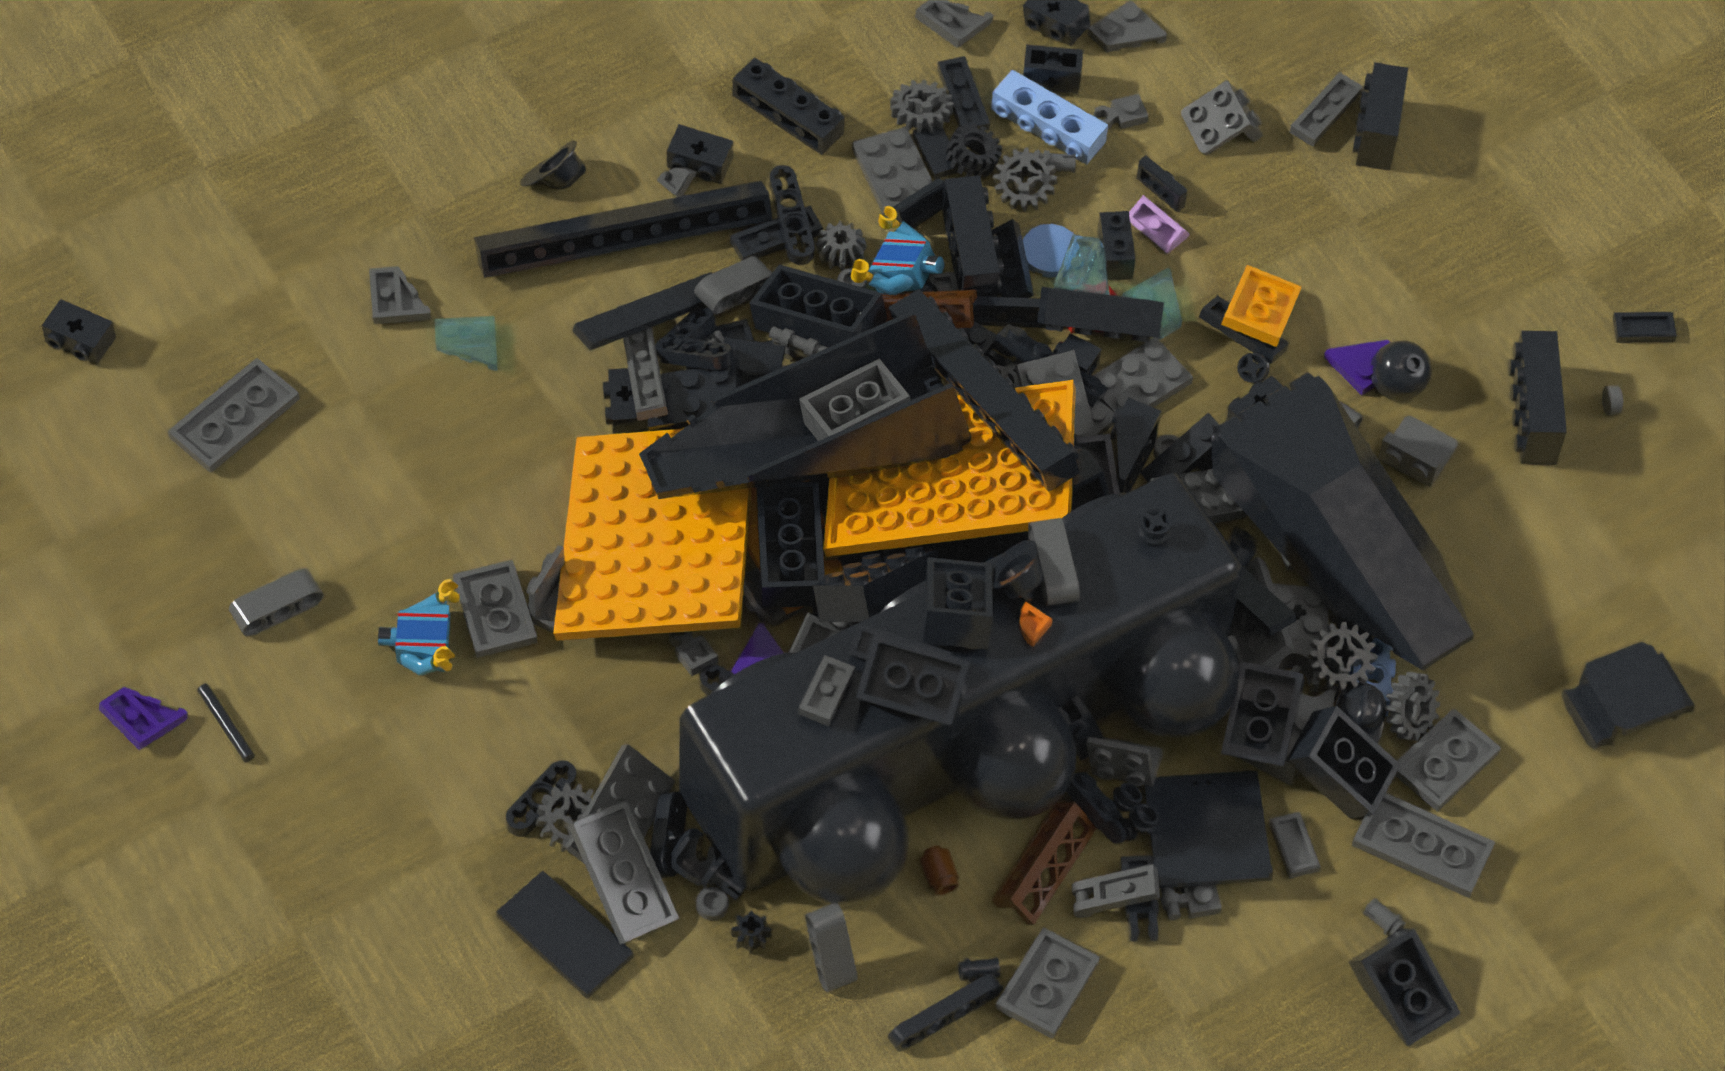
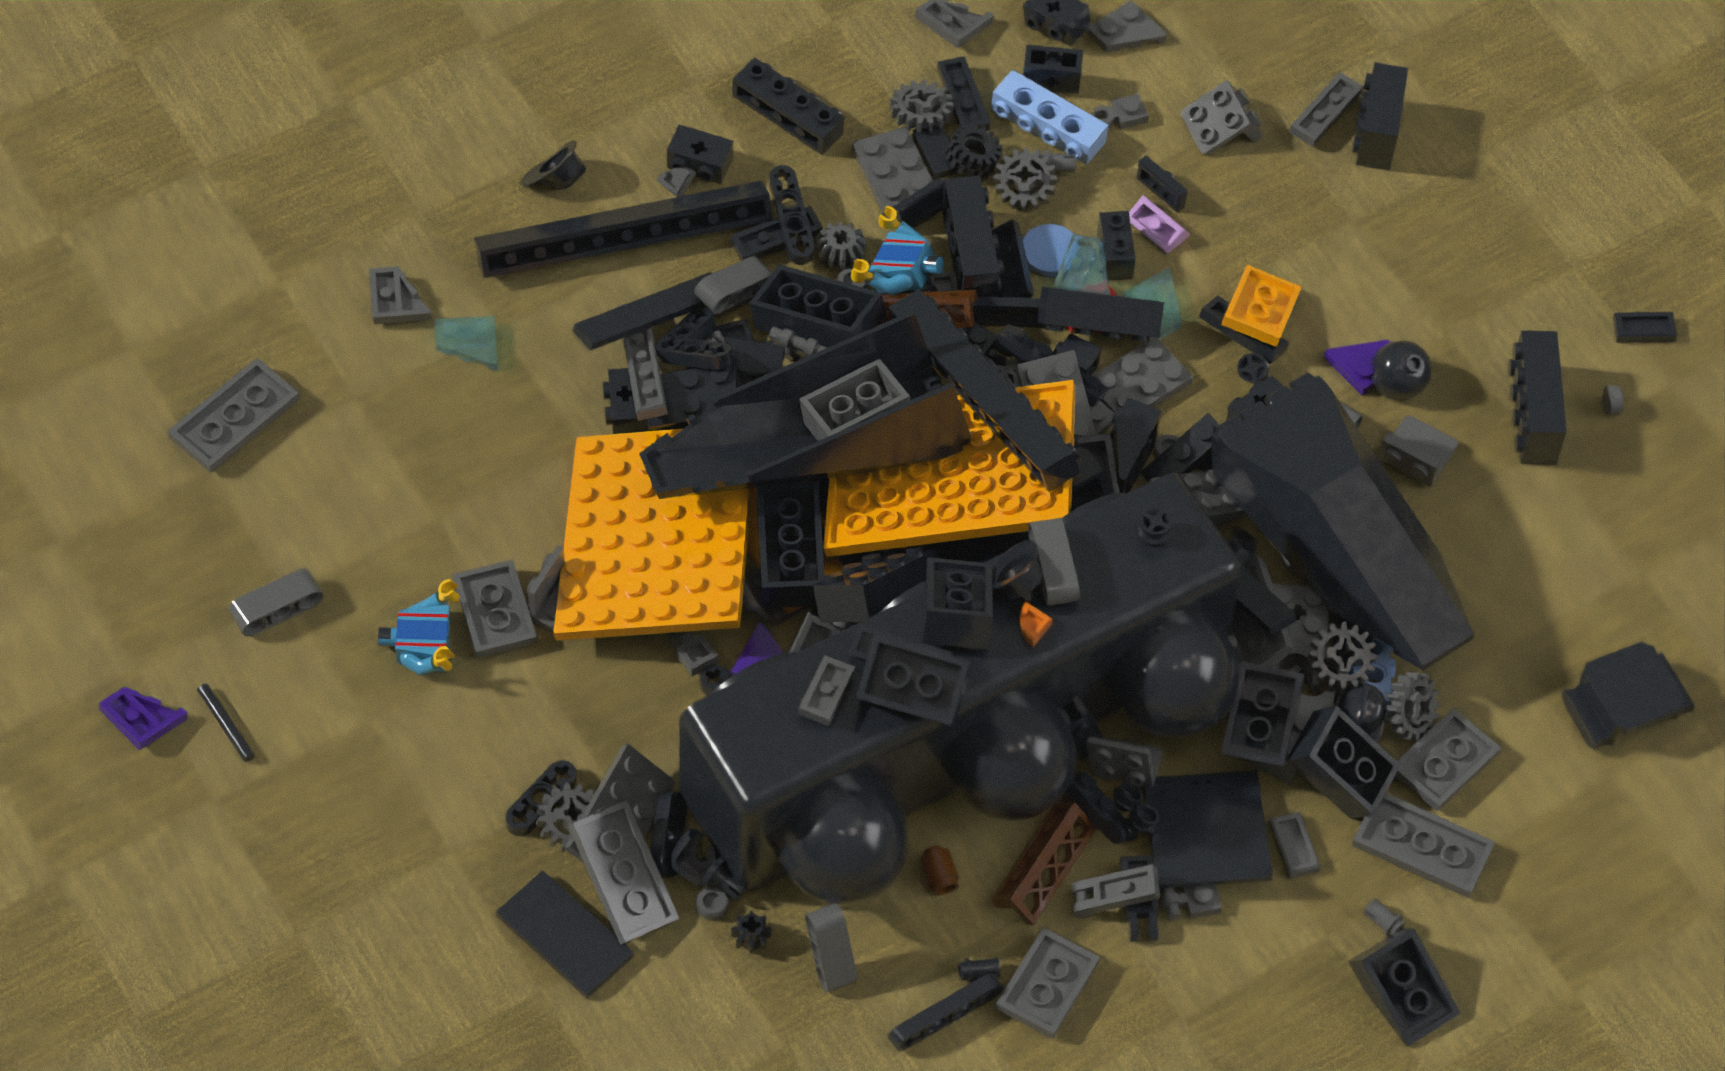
(78, 332): black brick -> none

